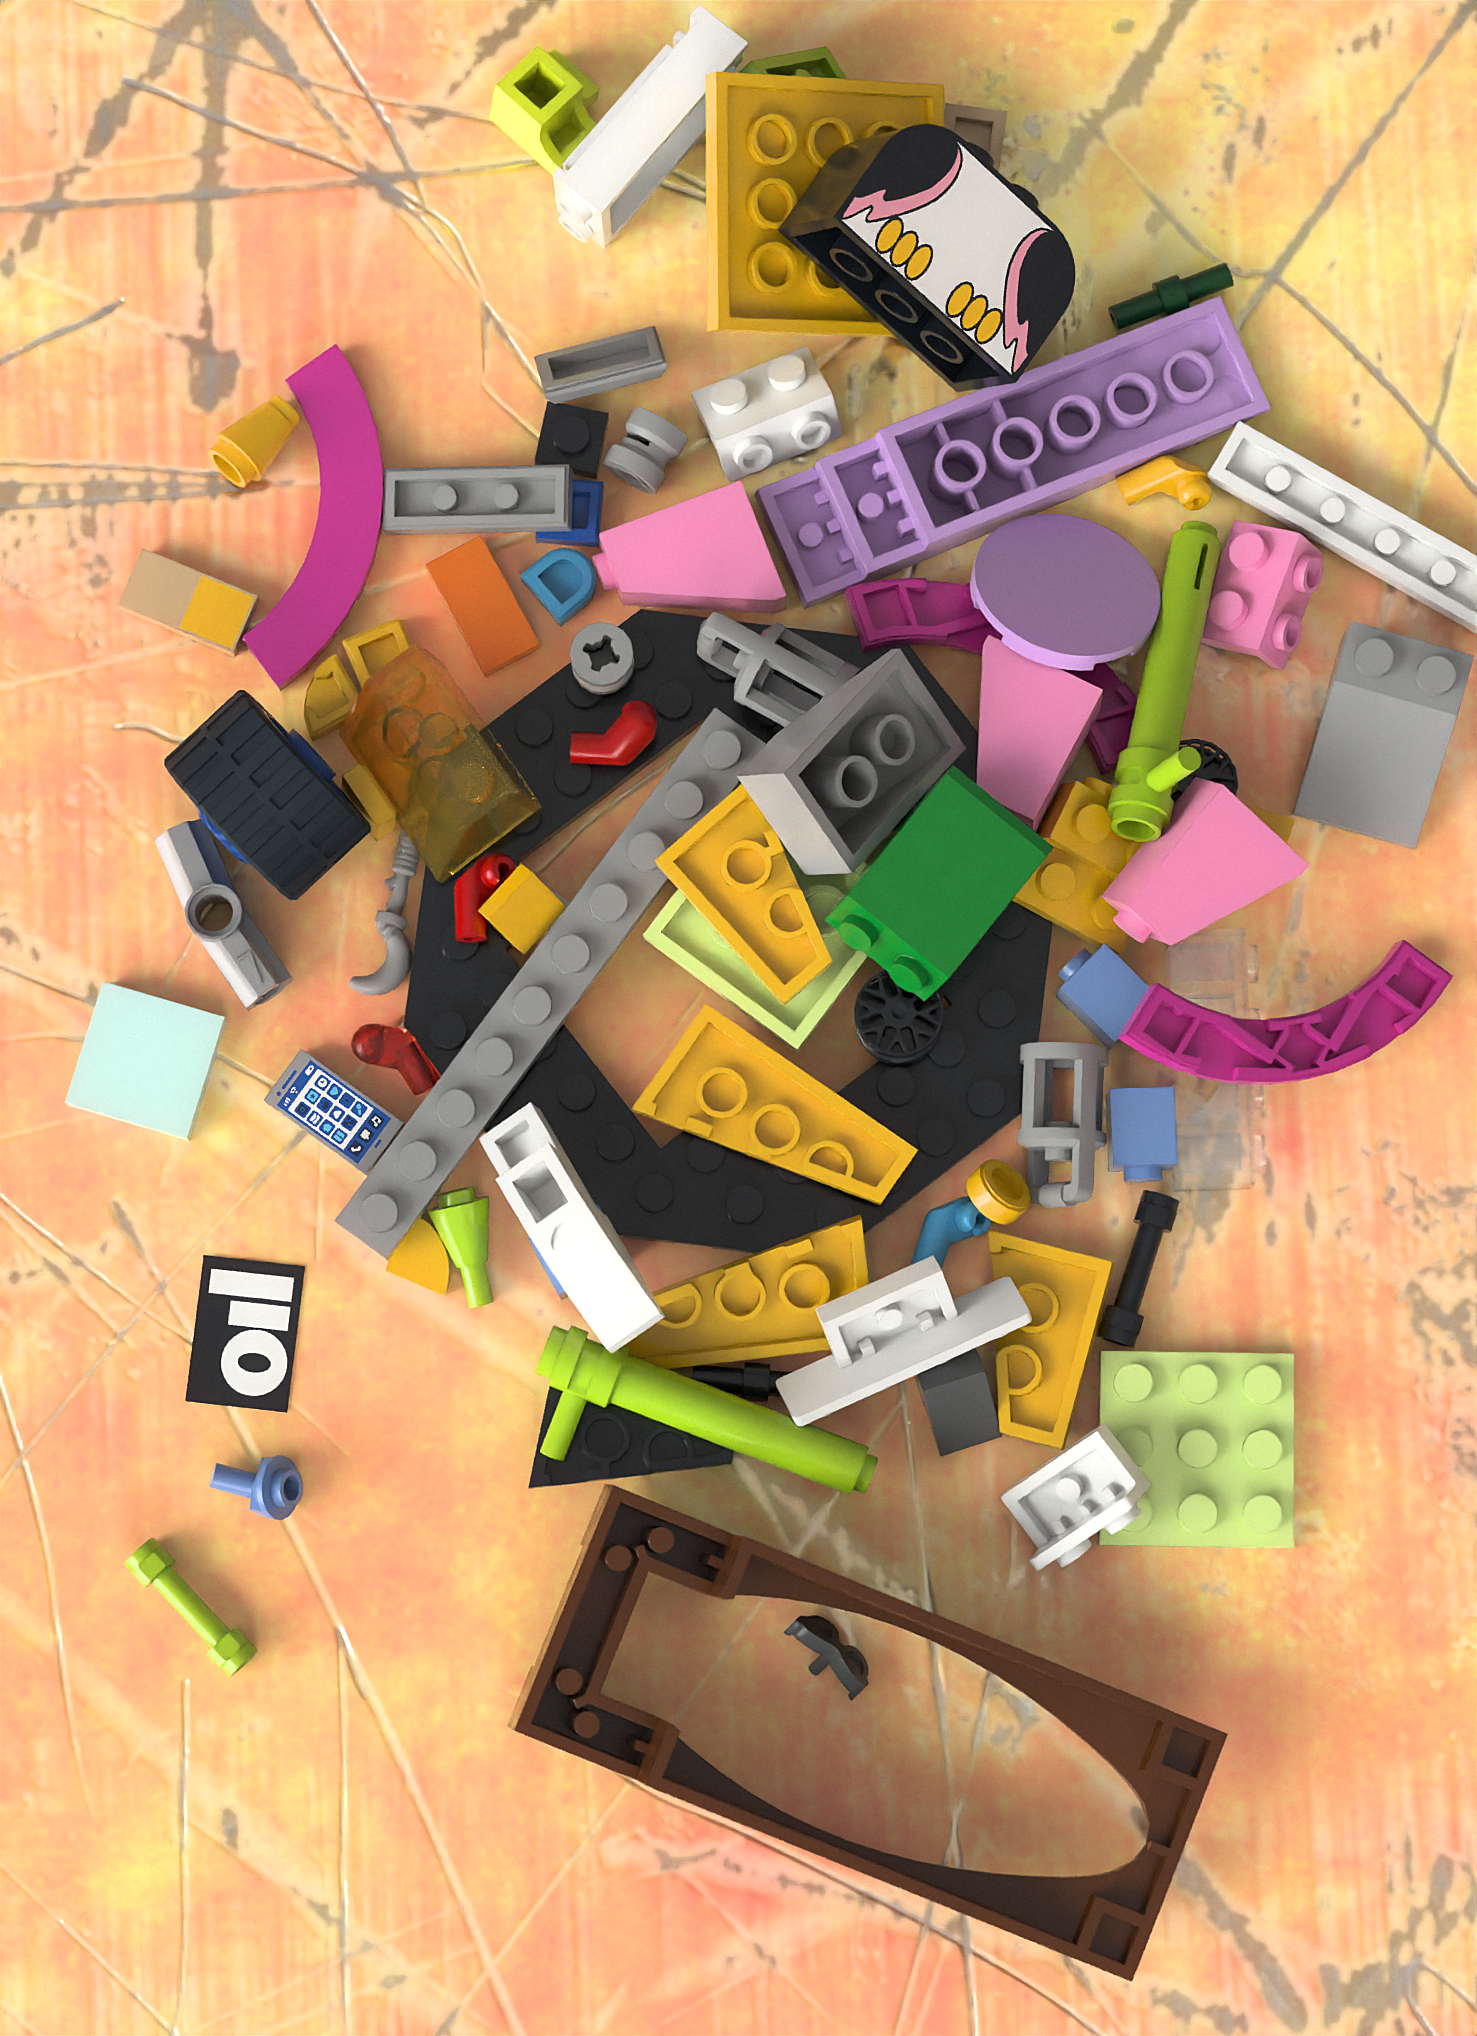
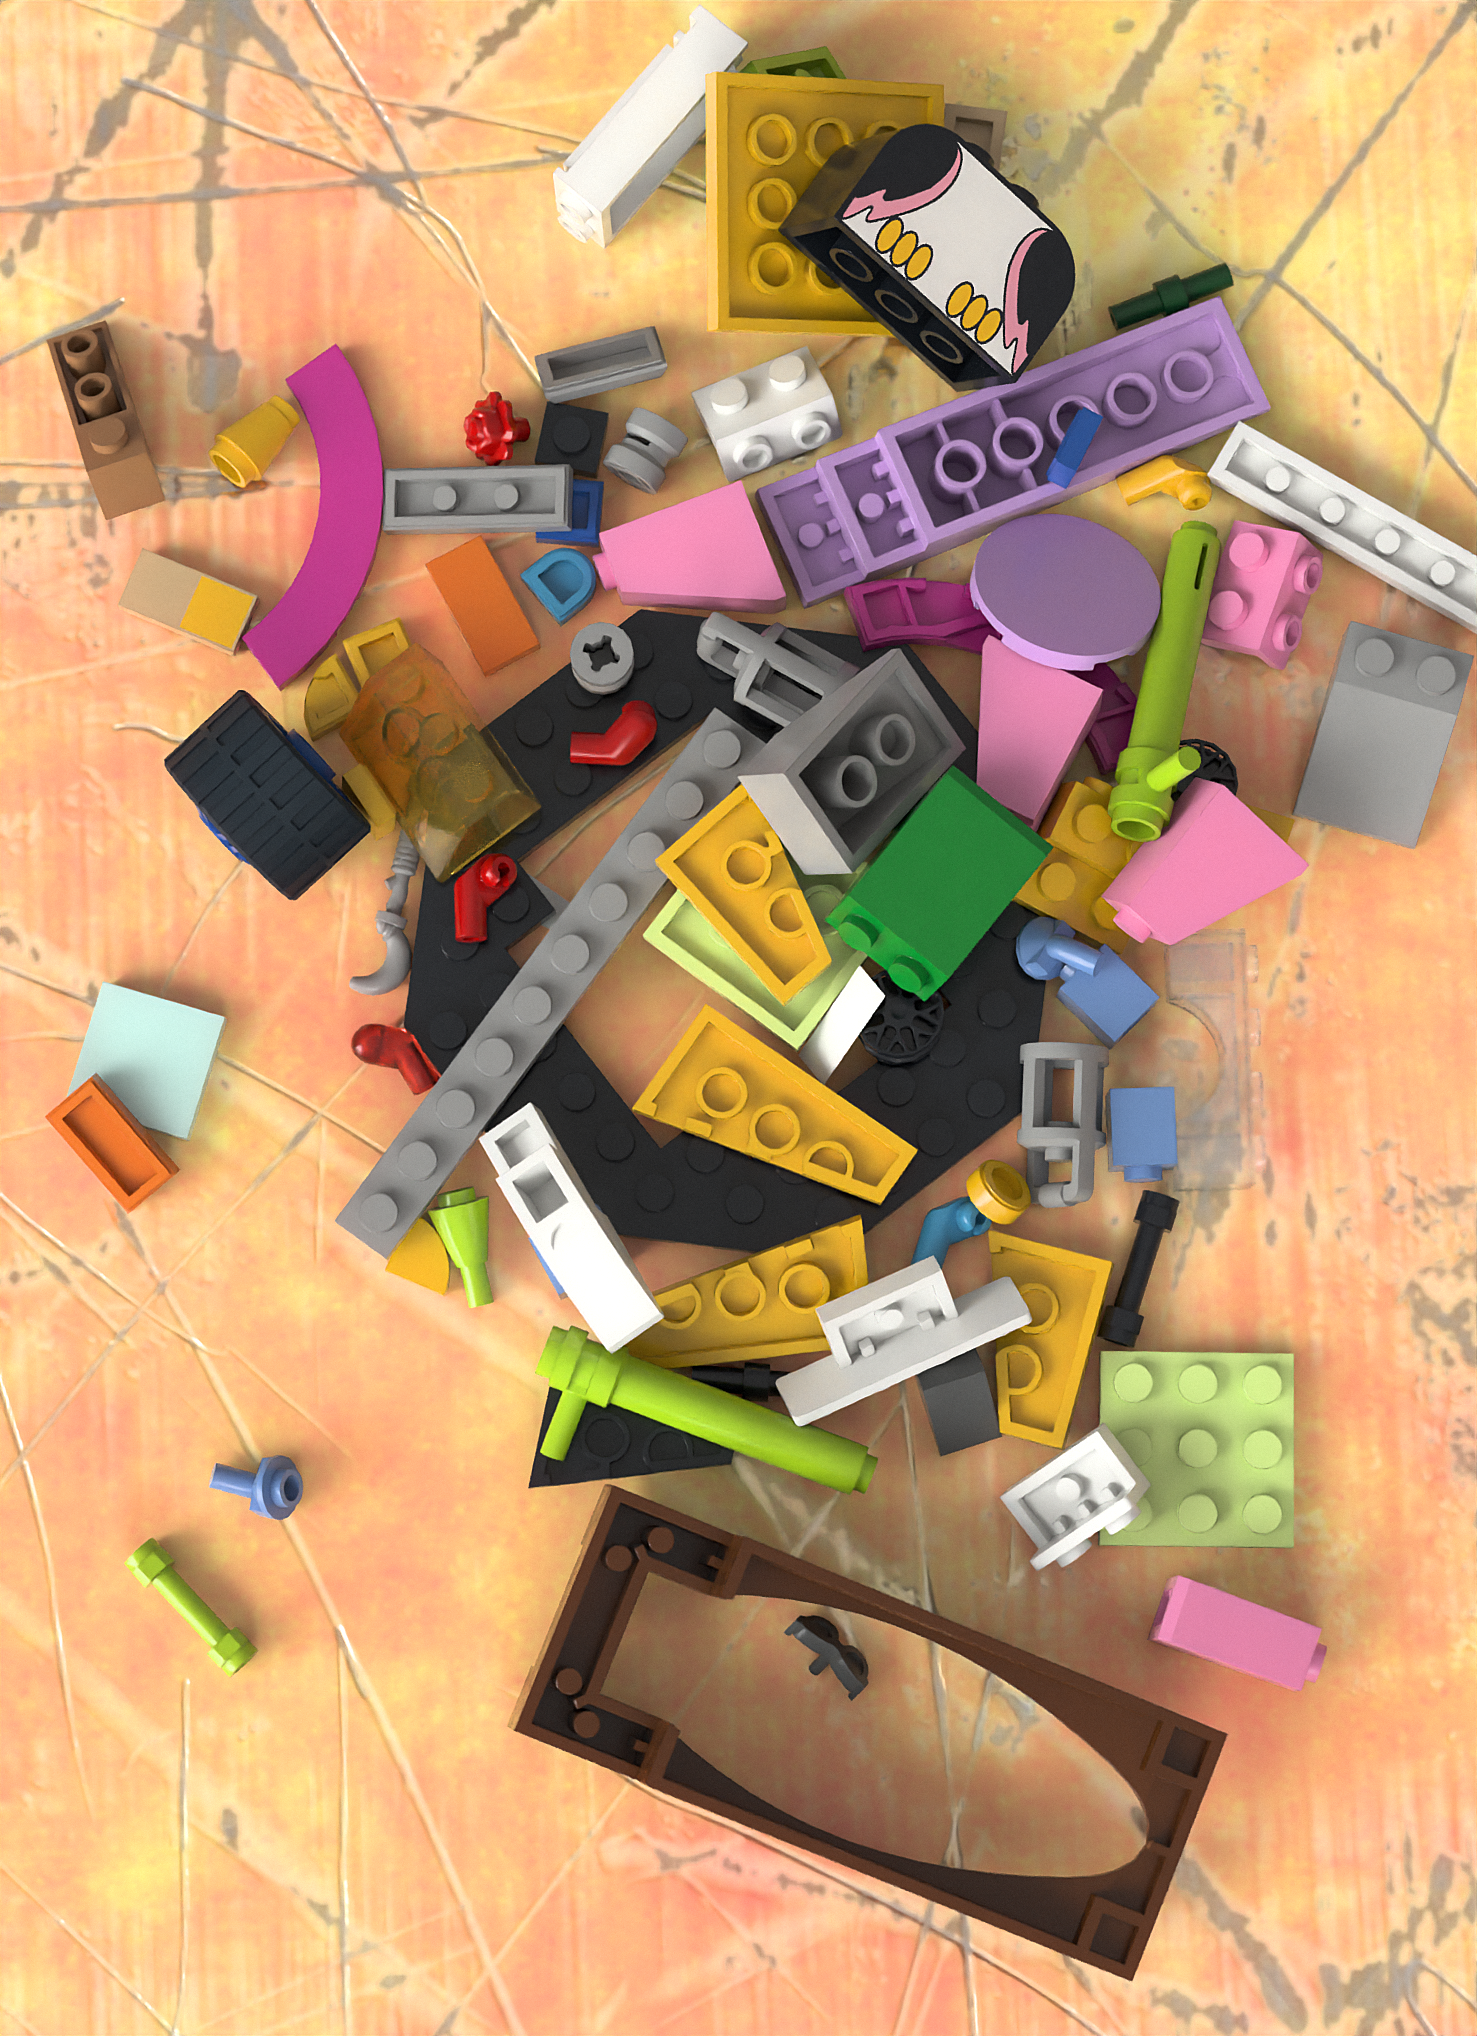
(105, 421): none -> medium nougat slope
(112, 1143): none -> orange tile
(238, 948): light grey piece -> none
(245, 1333): sticker -> none
(334, 1112): tile -> none
(494, 430): none -> red plant
(522, 908): yellow tile -> none
(545, 106): neon yellow brick -> none
(841, 1025): none -> white sticker
(1049, 945): none -> medium blue plate
(1073, 447): none -> blue tile
(1237, 1634): none -> bright pink slope
(1293, 1046): dark pink tile -> none

